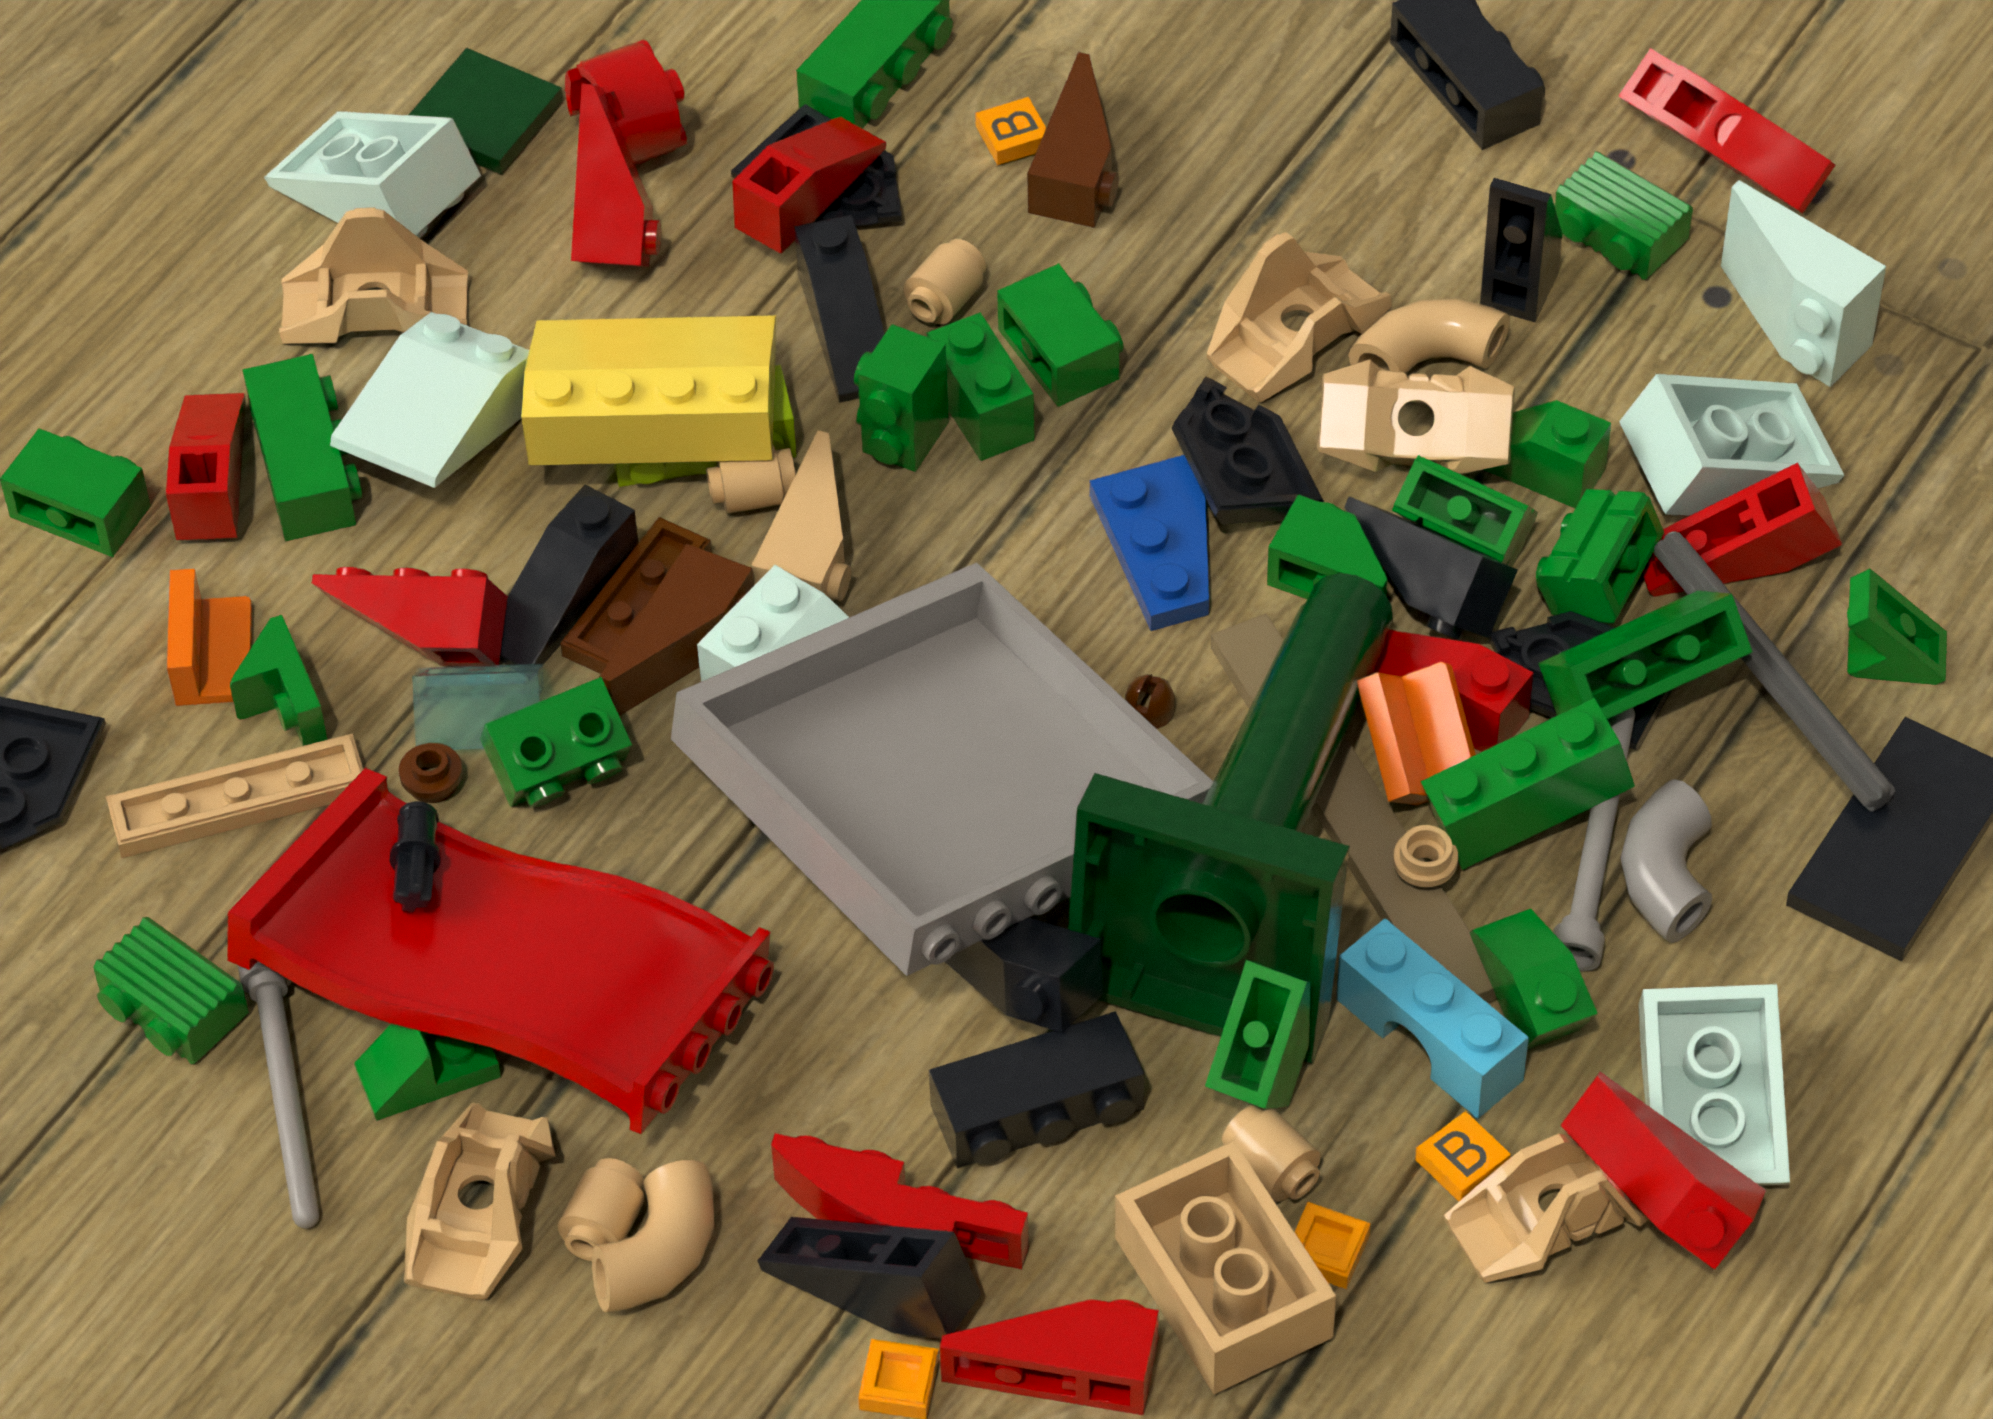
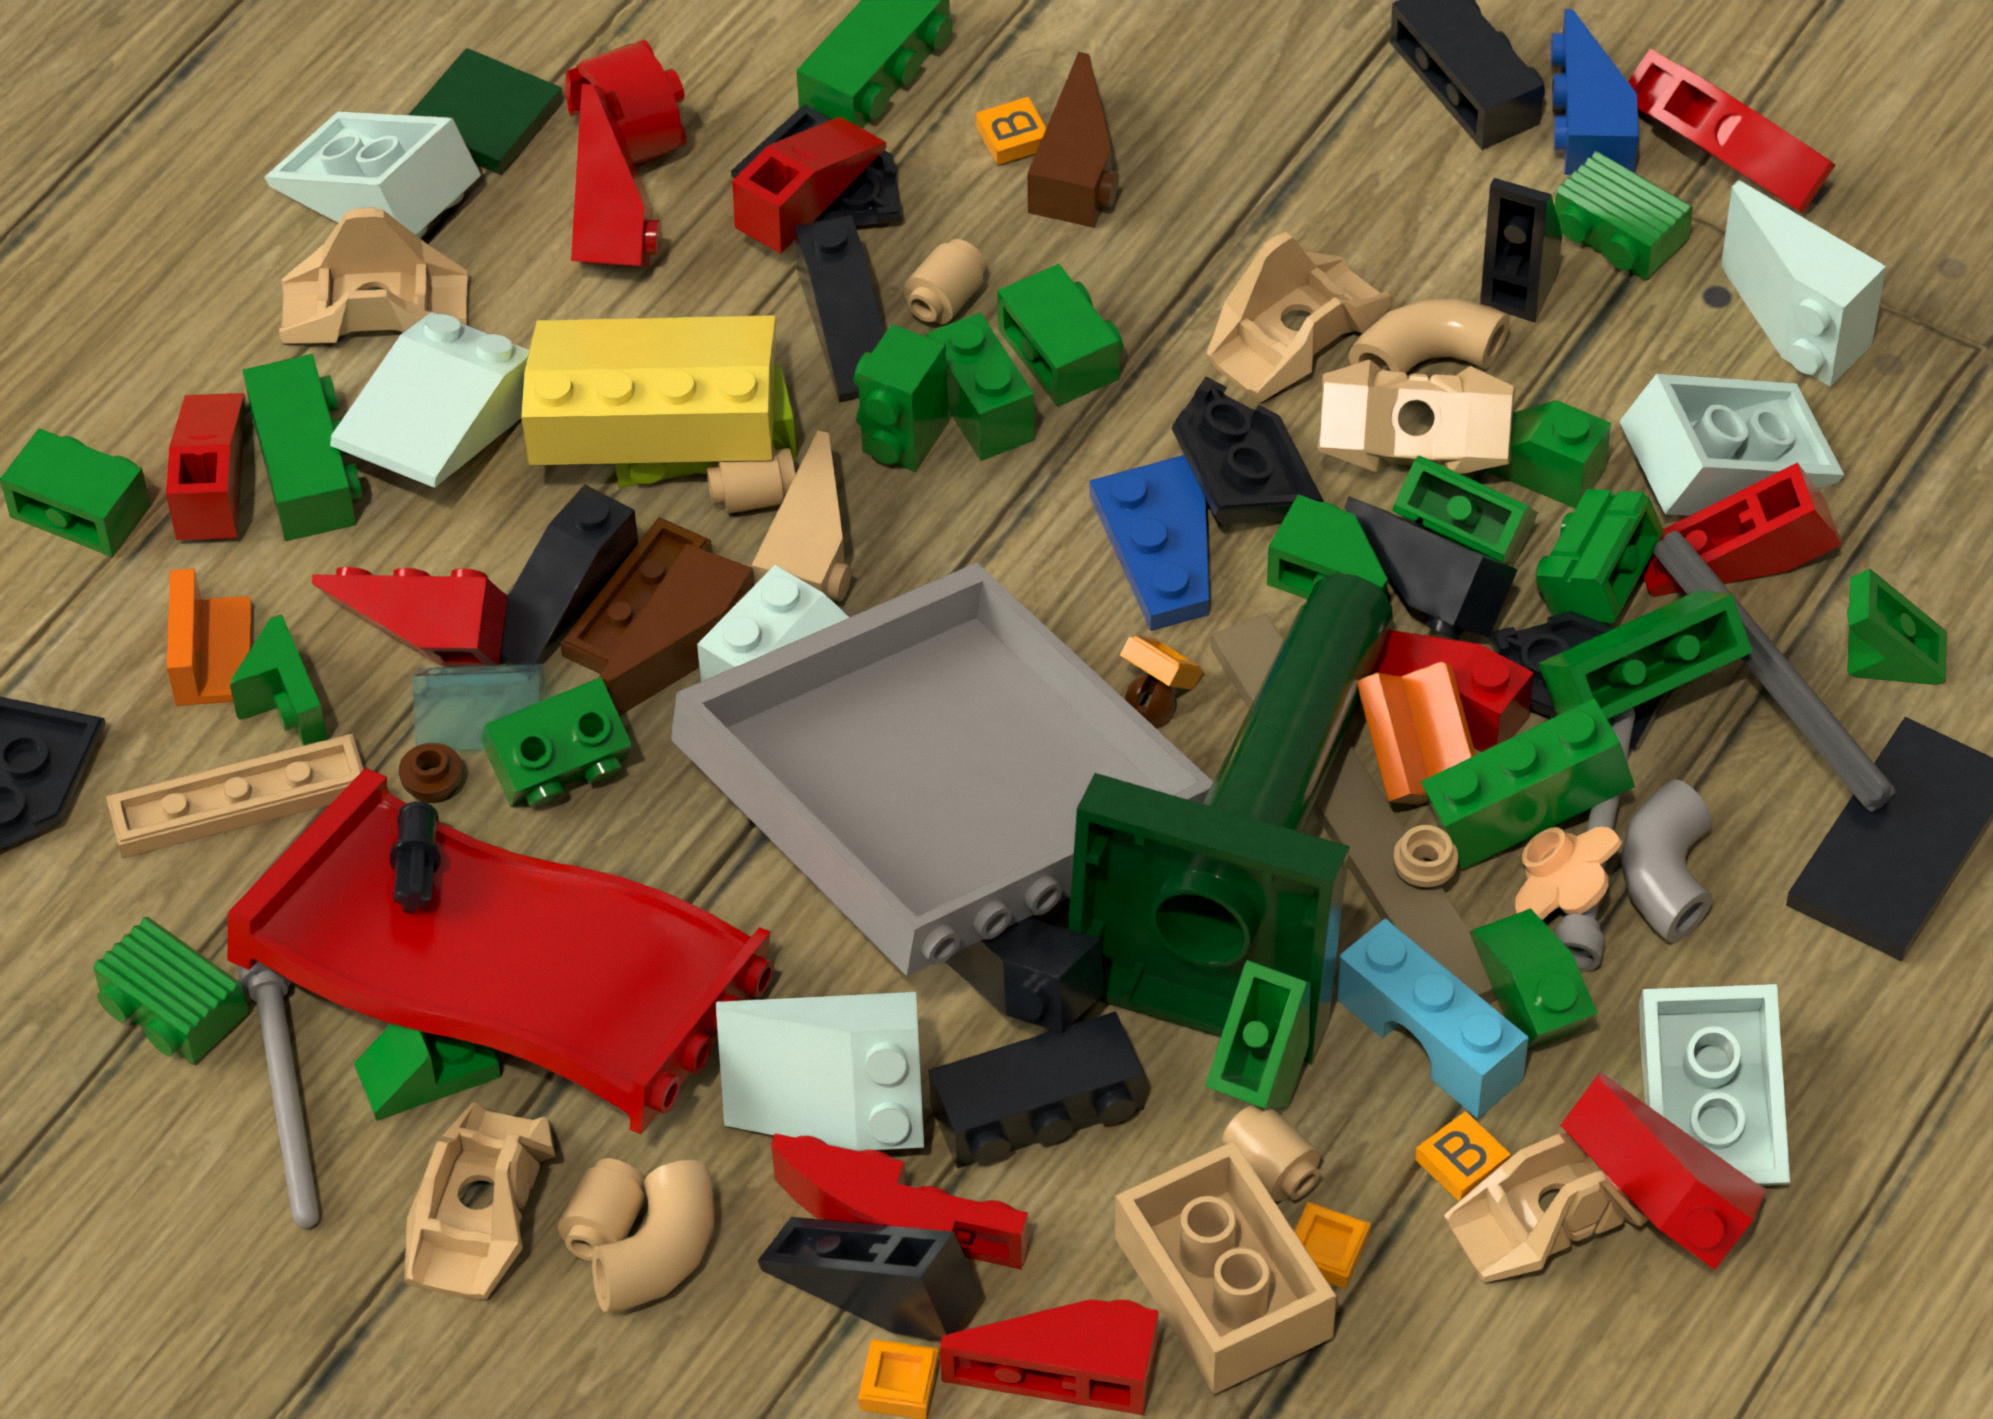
(824, 1068): none -> light aqua slope
(1162, 662): none -> light orange tile
(1566, 870): none -> light nougat plate
(1594, 99): none -> blue slope

